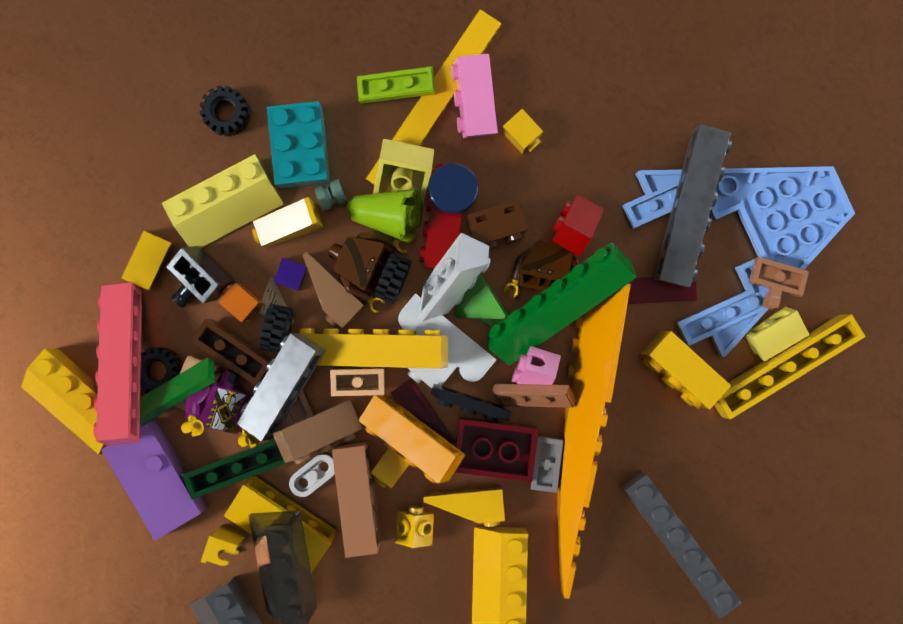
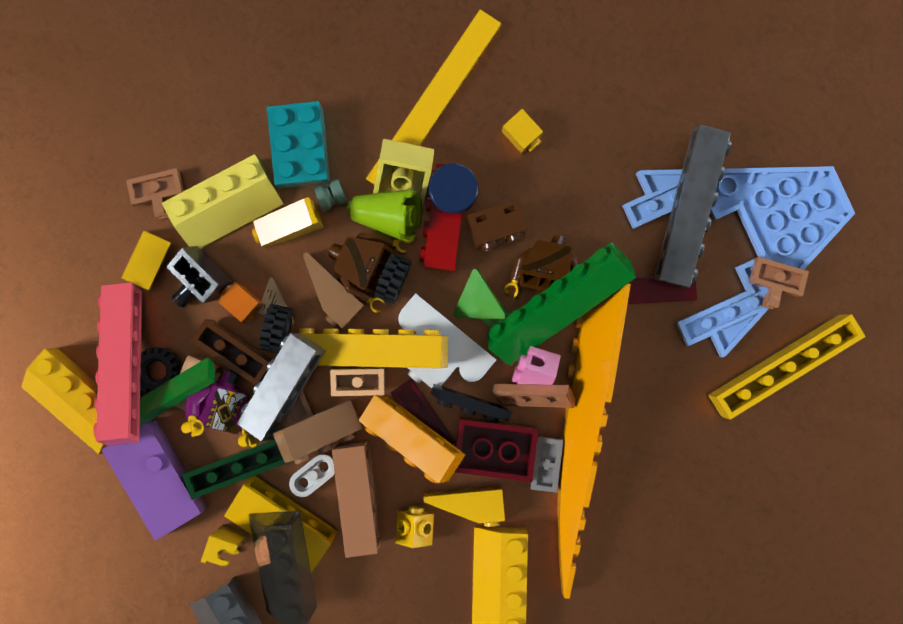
(155, 189): none -> nougat plate
(211, 103): black tyre -> none
(290, 274): dark purple tile -> none
(389, 468): yellow brick -> none
(396, 85): lime tile -> none
(453, 276): white slope -> none
(474, 96): bright pink brick -> none
(577, 224): red brick -> none
(680, 544): flat silver brick -> none
(684, 370): yellow brick -> none
(776, 333): light yellow hinge -> none

